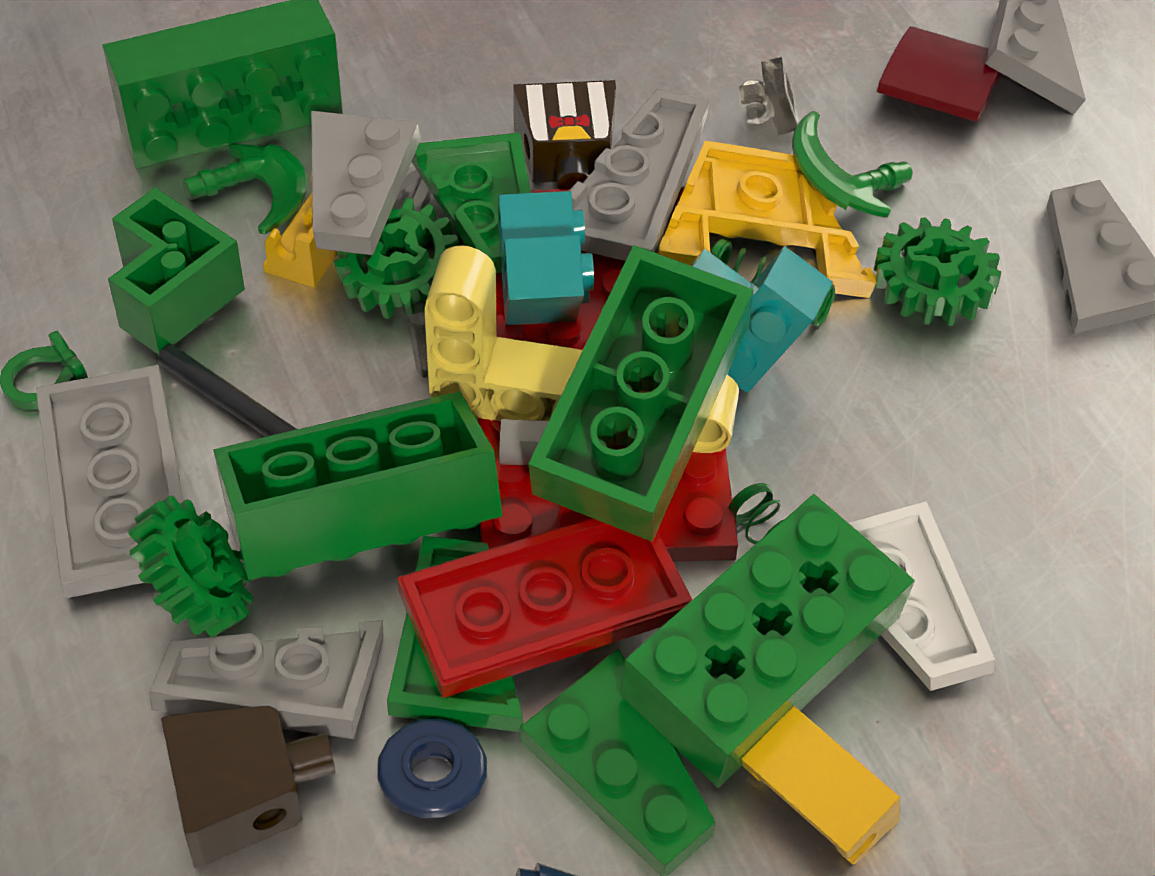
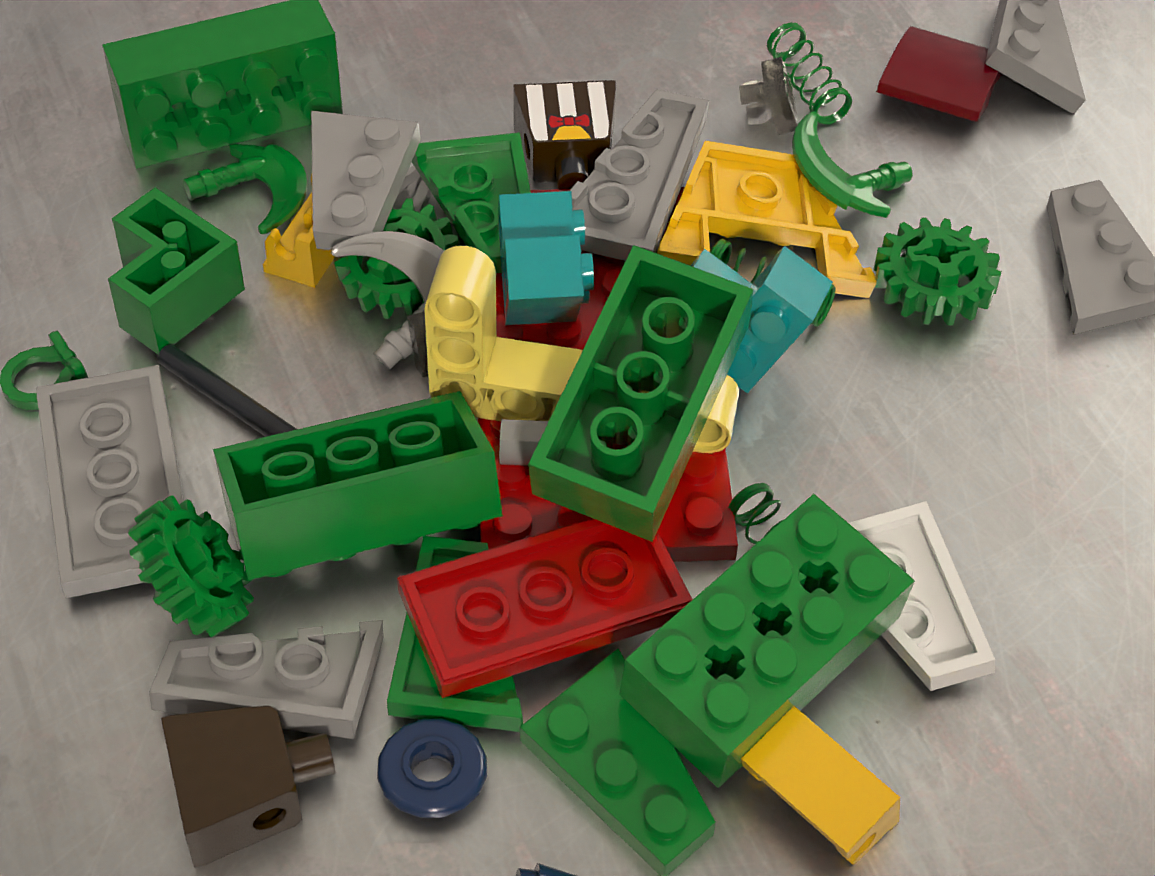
(413, 257): none -> light grey piece
(794, 49): none -> green piece

